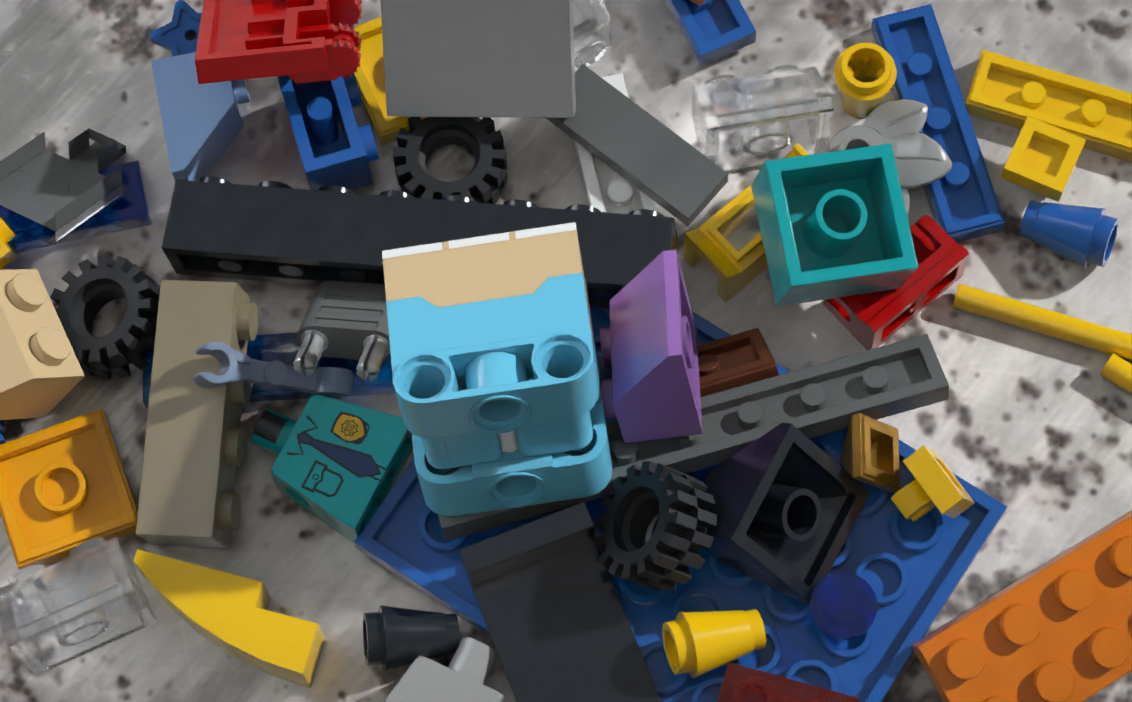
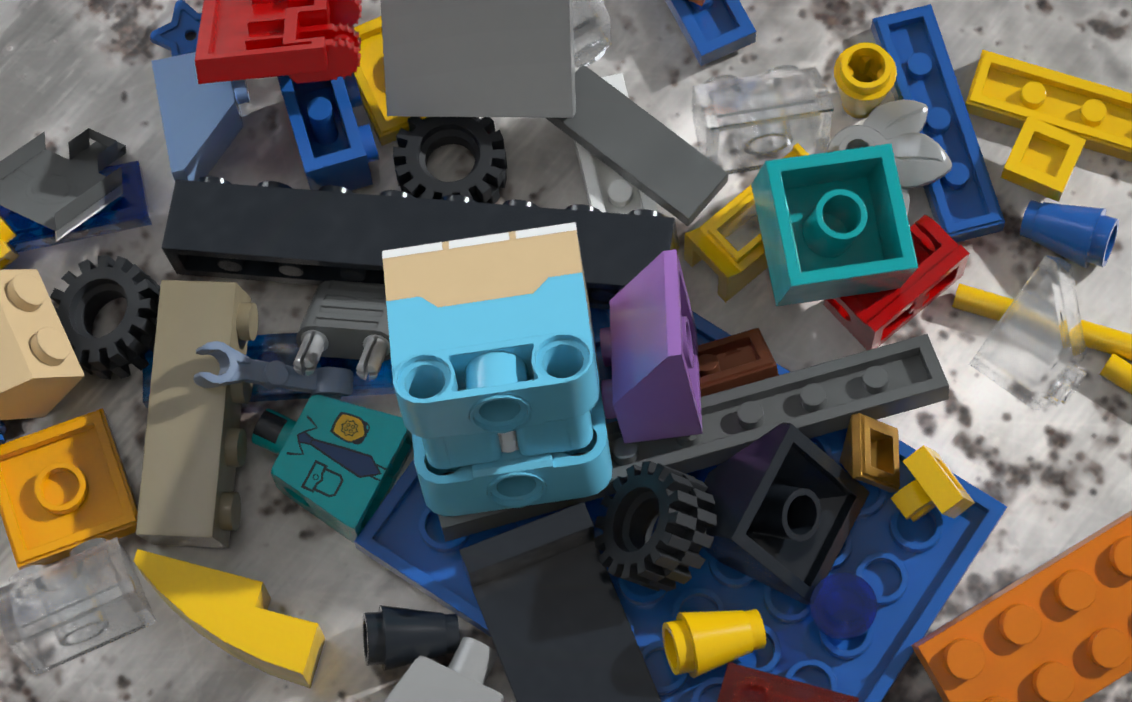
(1038, 340): none -> clear slope

